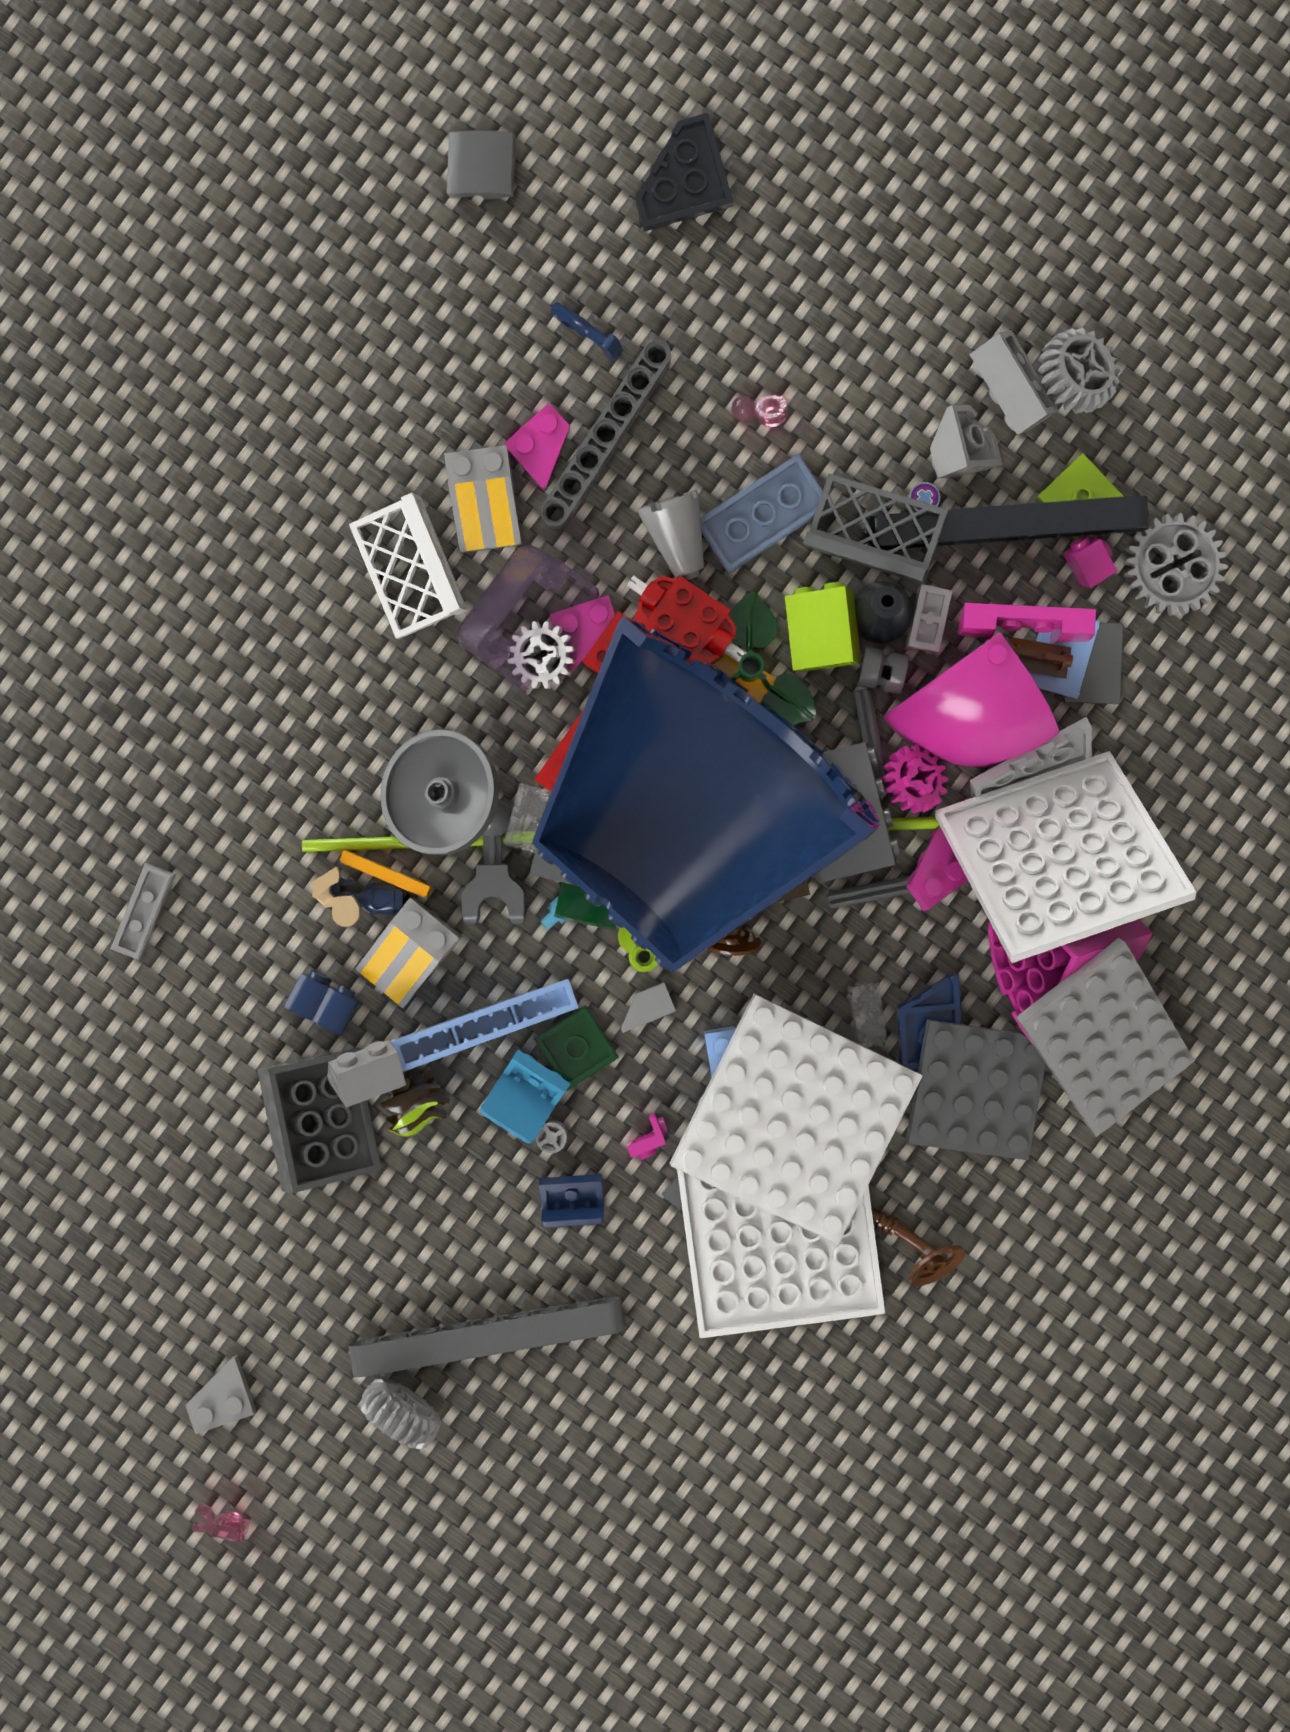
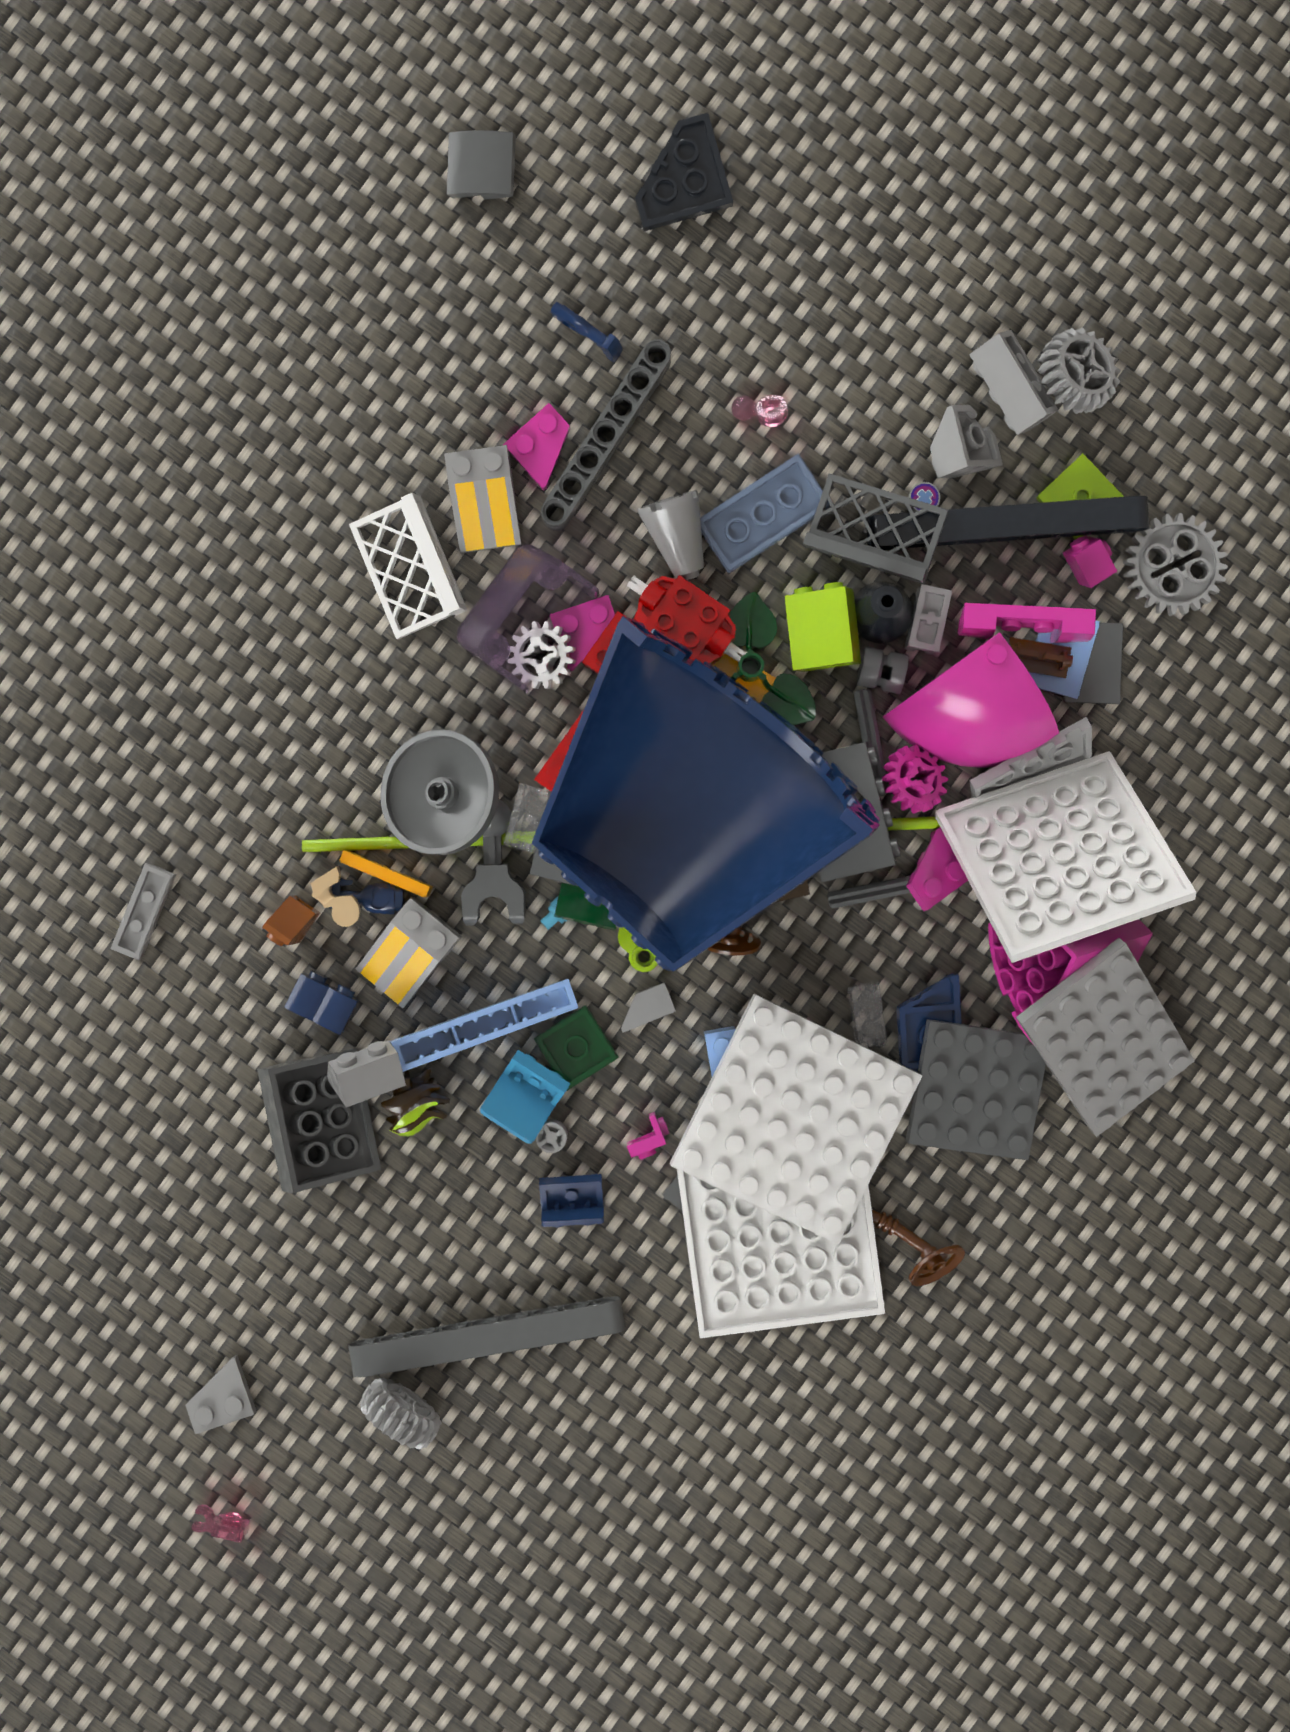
(290, 921): none -> dark orange slope

